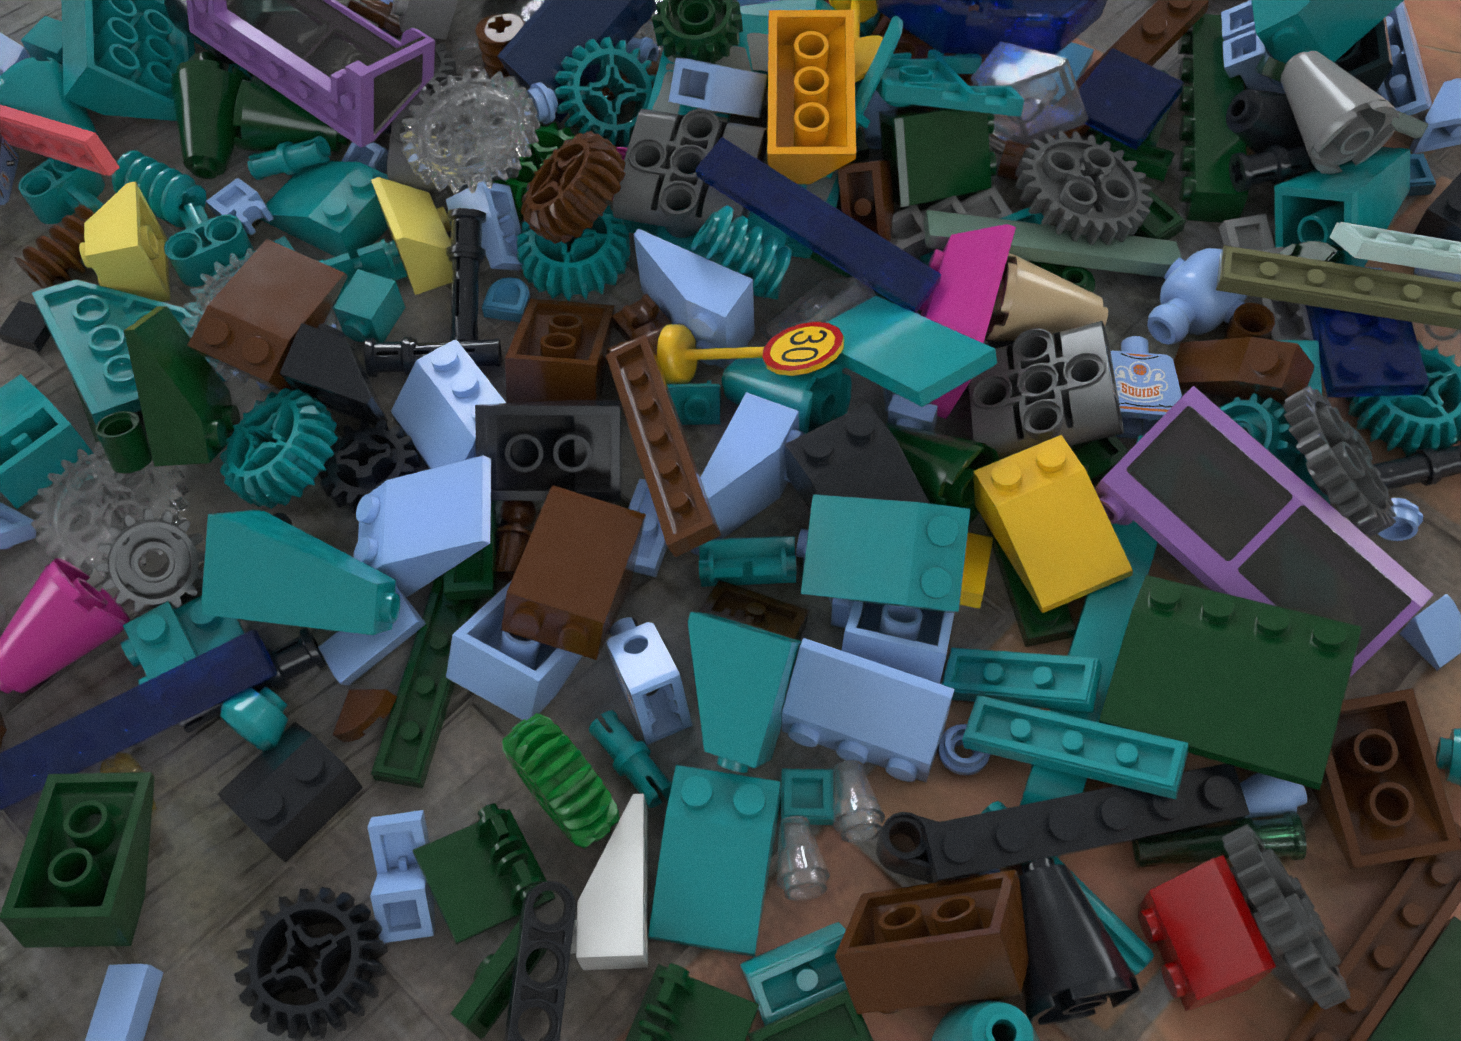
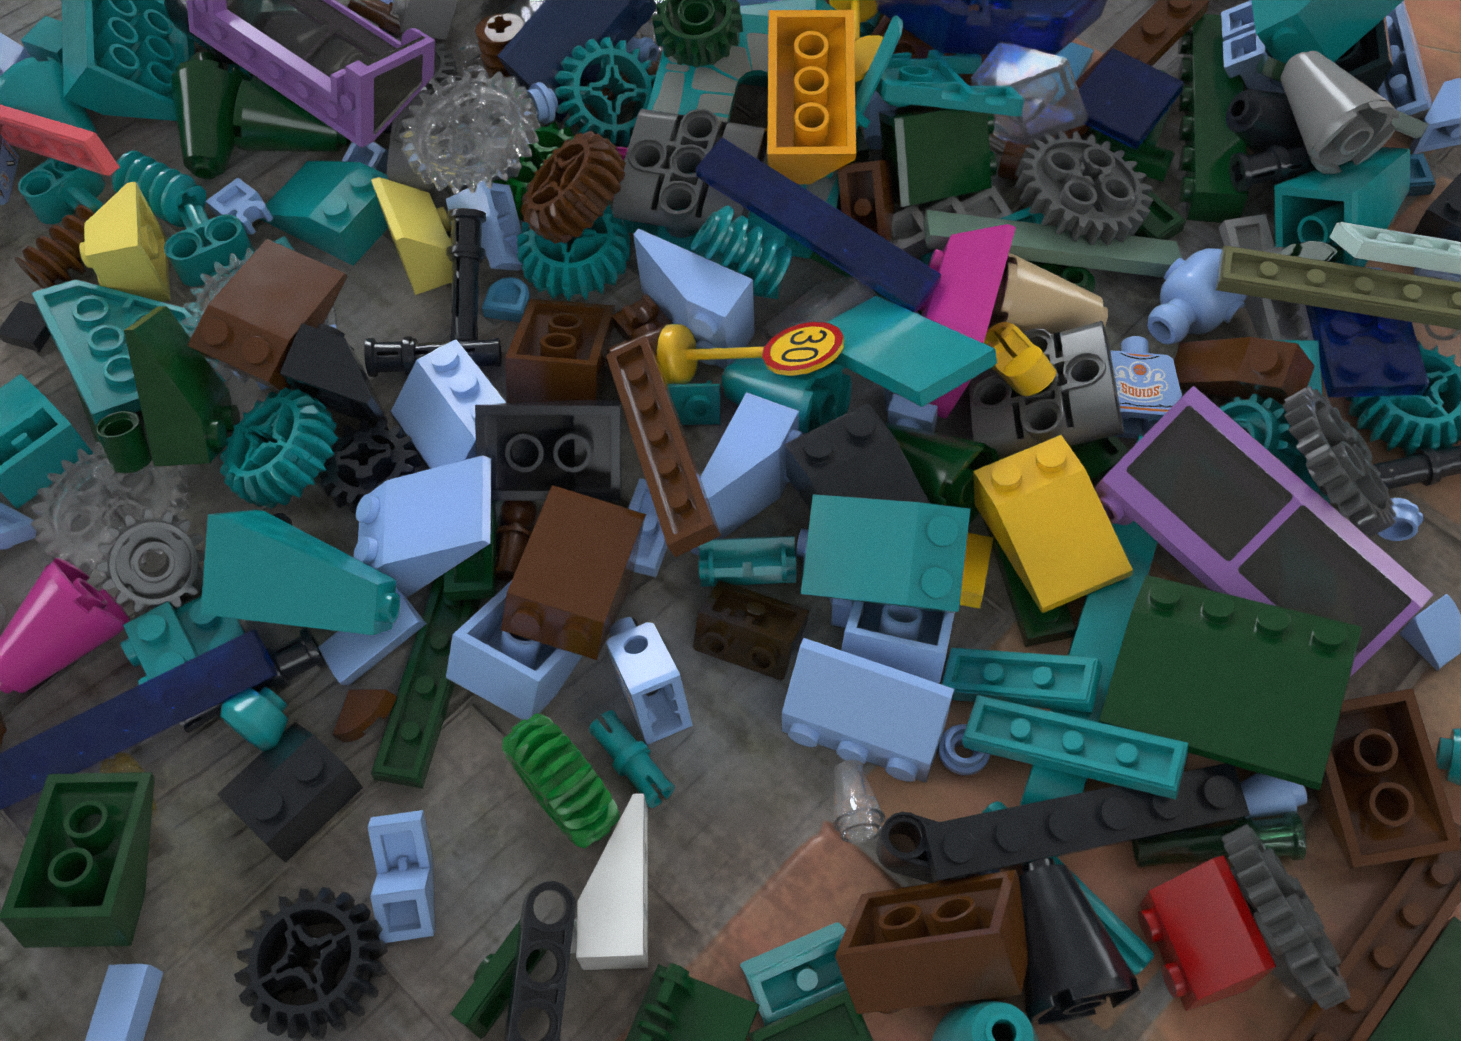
(289, 158): teal pin -> none
(369, 307): teal brick -> none
(377, 259): teal hinge -> none
(481, 873): dark green hinge -> none
(715, 860): teal slope -> none
(717, 87): light blue slope -> none
(740, 688): teal slope -> none
(800, 862): clear cone -> none
(808, 795): teal tile -> none
(1019, 360): none -> yellow piece
(1251, 321): reddish brown beam -> none

